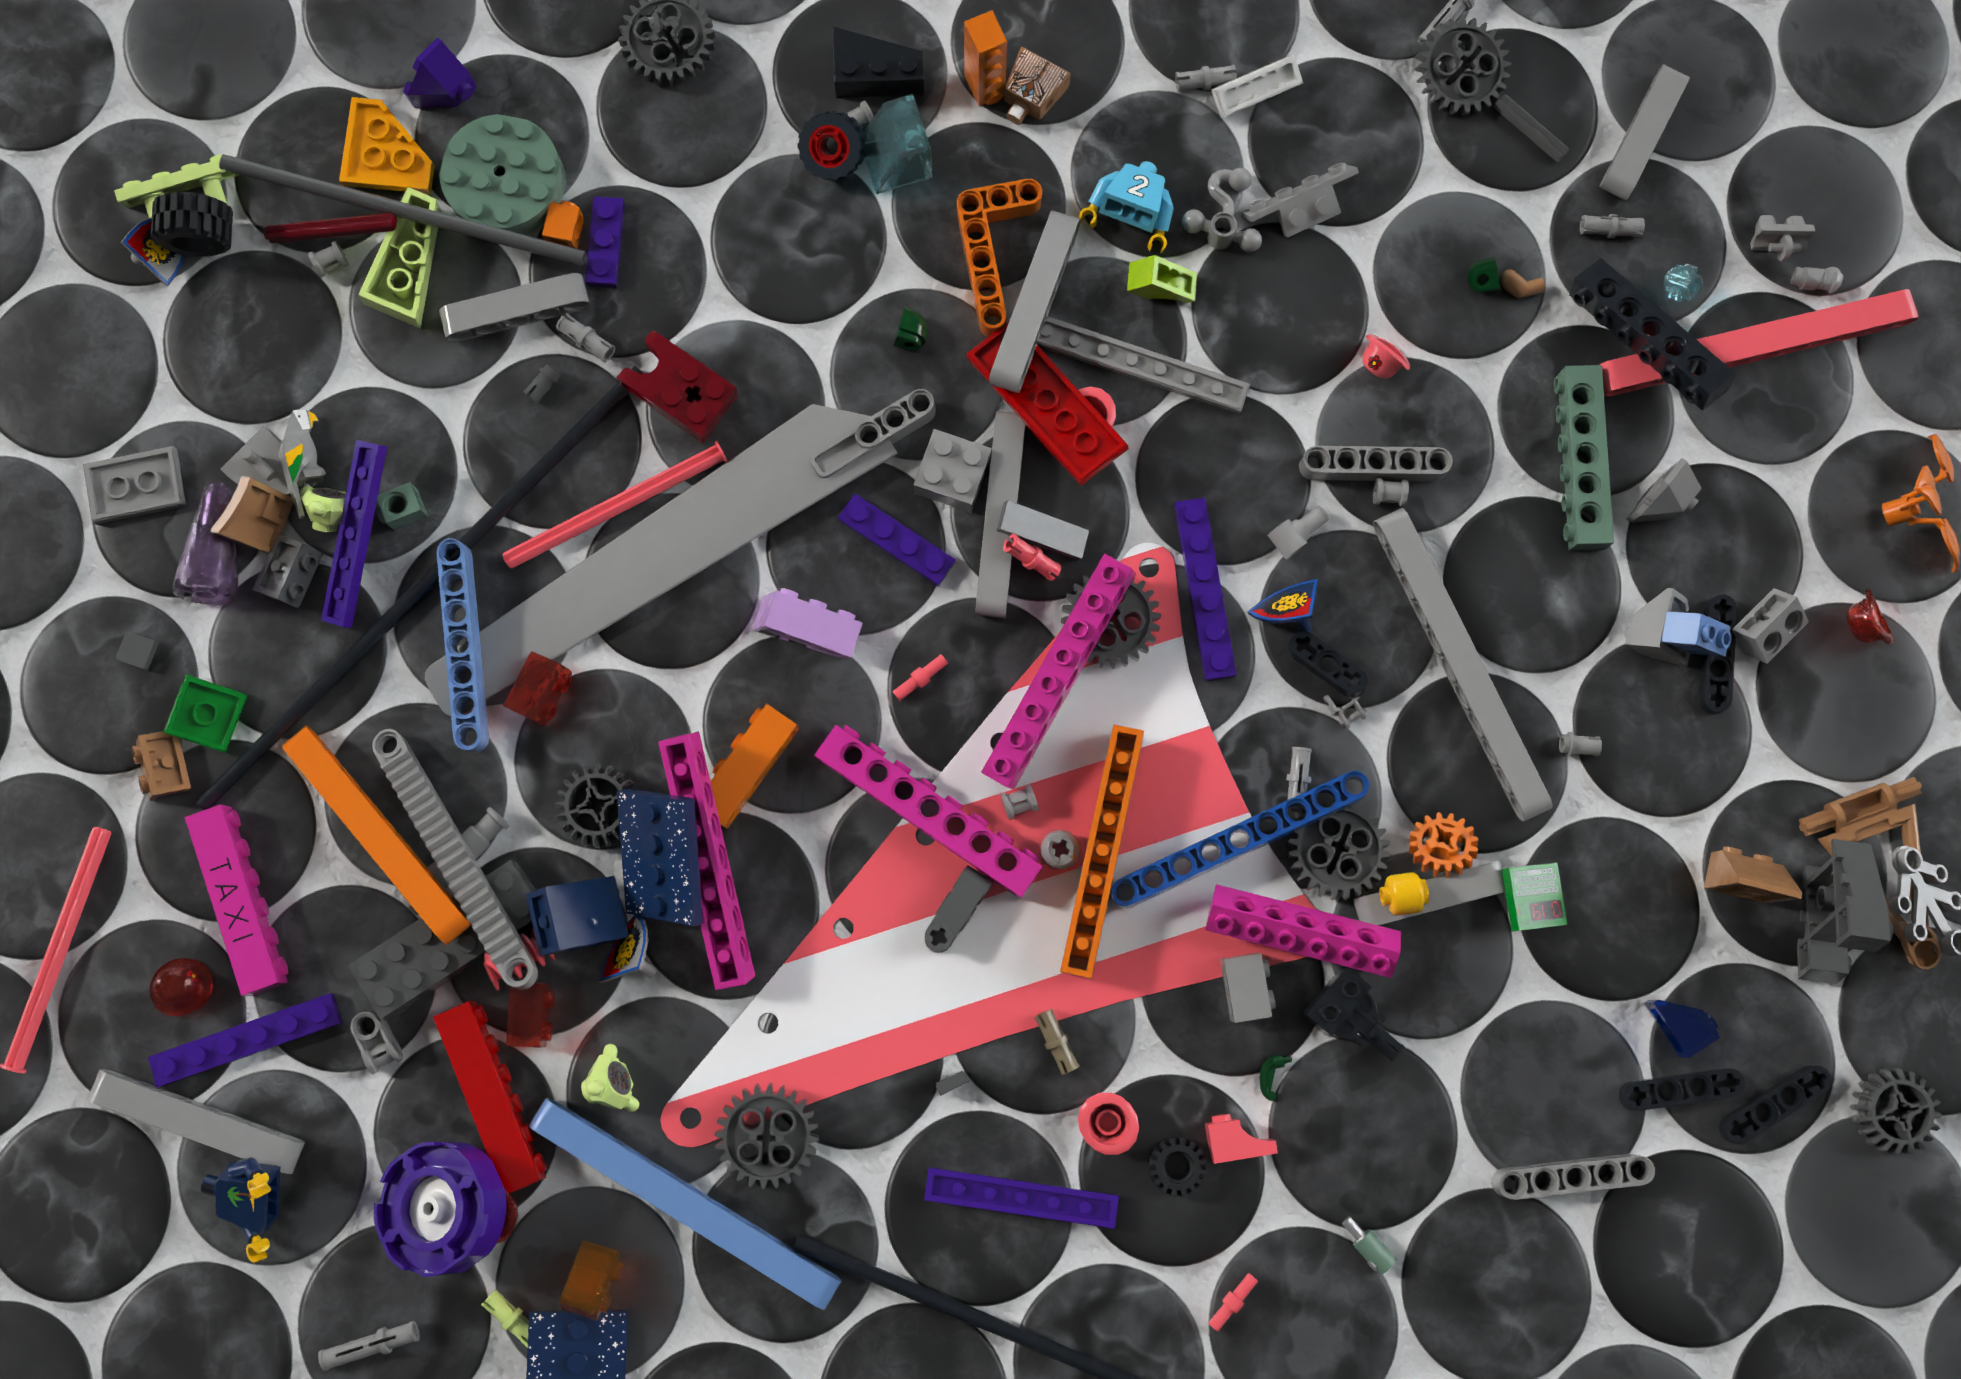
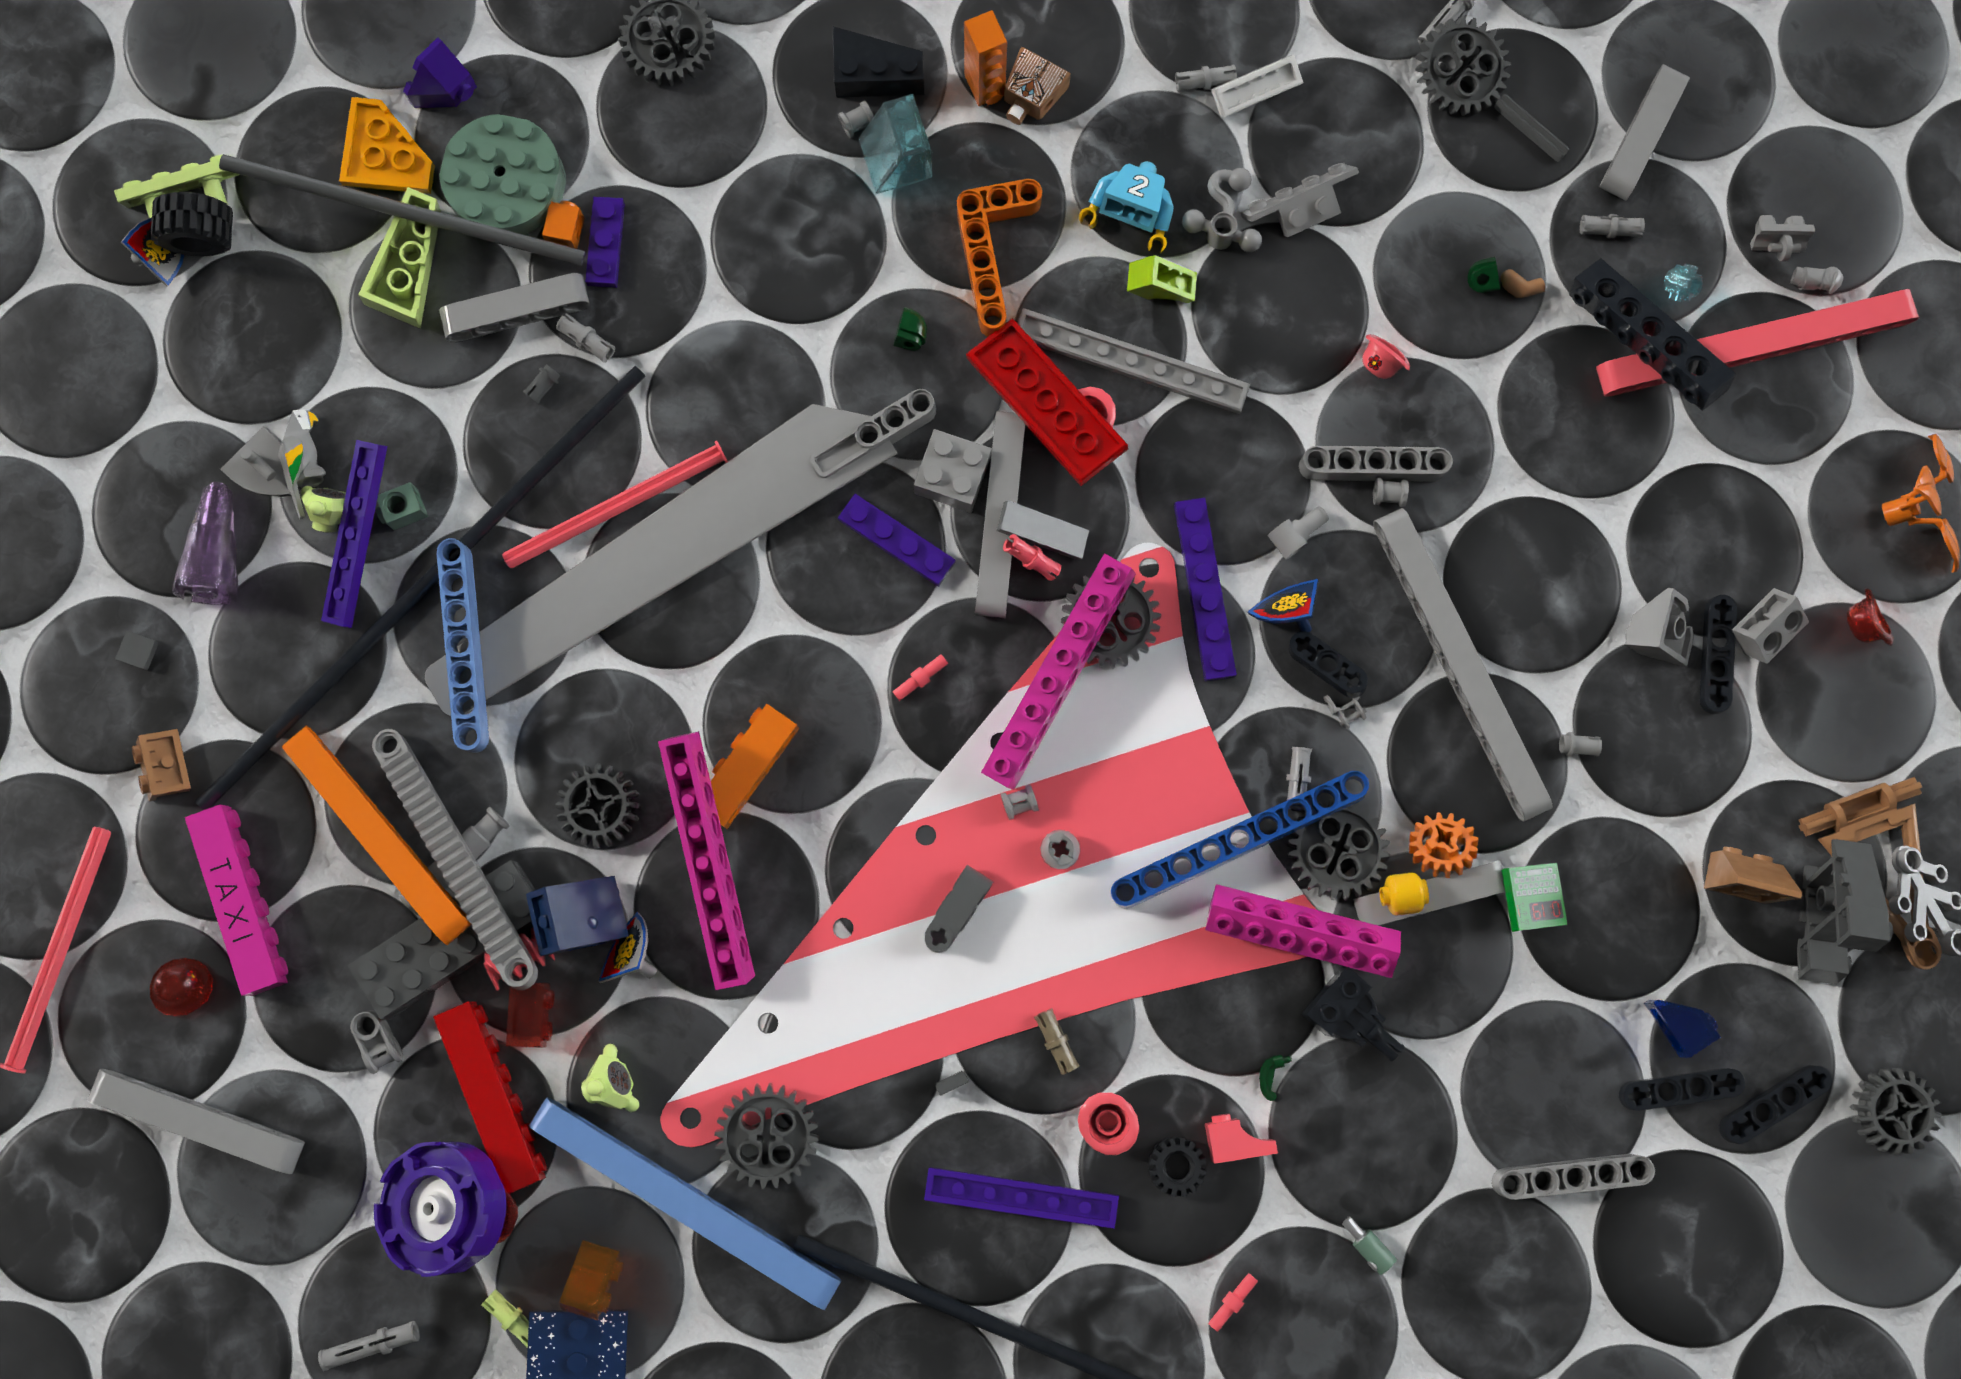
(134, 485): light grey tile -> none
(205, 713): green tile -> none
(245, 1040): dark purple plate -> none
(249, 1199): dark blue torso -> none
(254, 515): medium nougat plate -> none
(288, 571): dark grey bracket -> none
(328, 259): light grey bush -> none
(330, 228): dark red axle -> none
(538, 689): clear red bracket -> none
(660, 856): dark blue plate -> none
(672, 384): dark red brick -> none
(808, 623): lavender wedge -> none
(814, 148): black wheel -> none
(833, 753): dark pink brick -> none
(1034, 302): light grey beam -> none
(1102, 852): orange brick -> none
(1247, 987): light grey brick -> none
(1587, 383): sand green brick -> none
(1669, 495): light grey slope -> none
(1696, 633): medium blue brick -> none

